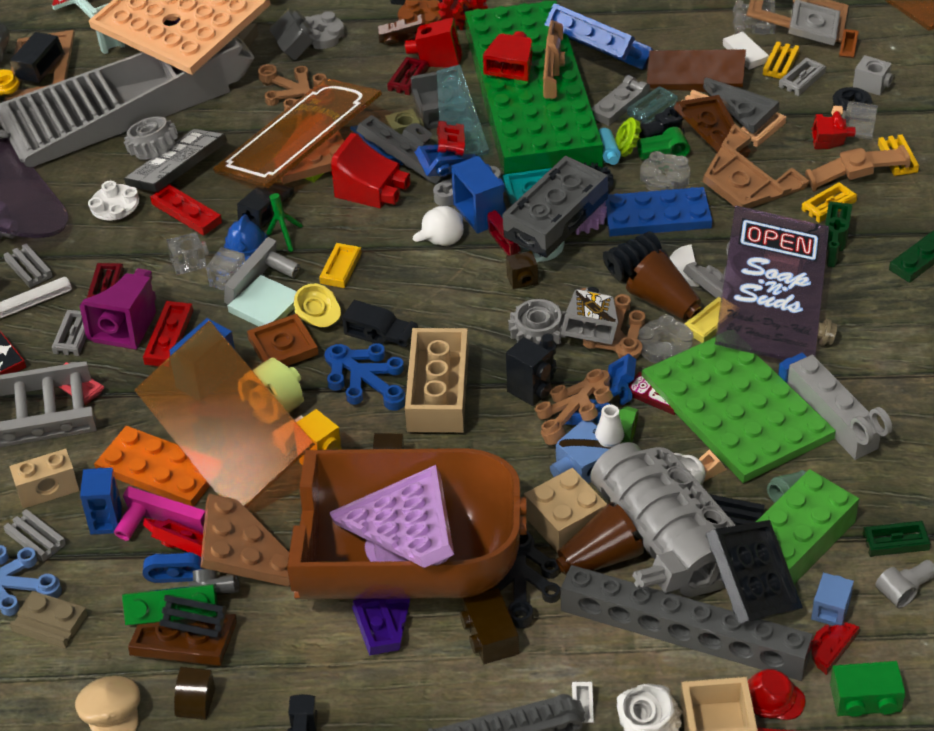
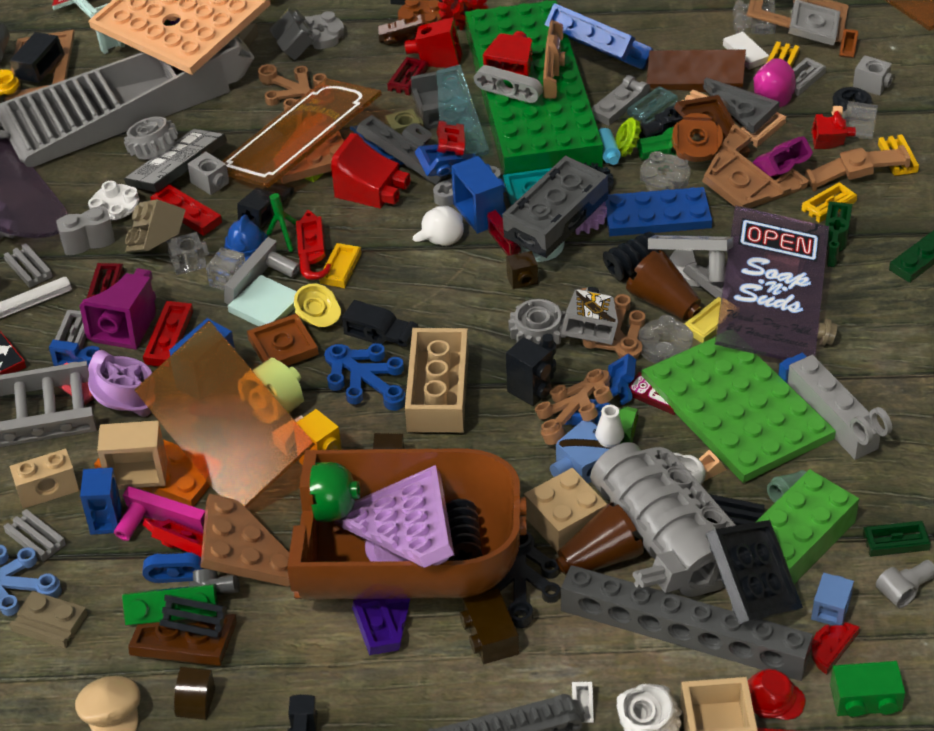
(70, 352): none -> blue plate
(85, 231): none -> light grey brick
(114, 381): none -> lavender piece
(134, 453): none -> tan piece
(153, 224): none -> dark tan slope
(208, 173): none -> light grey brick
(311, 245): none -> red plate
(333, 491): none -> green cylinder
(464, 530): none -> black piece
(524, 87): none -> light grey beam
(693, 150): none -> dark orange plate
(715, 244): none -> light grey piece
(775, 81): none -> dark pink piece
(784, 156): none -> magenta brick

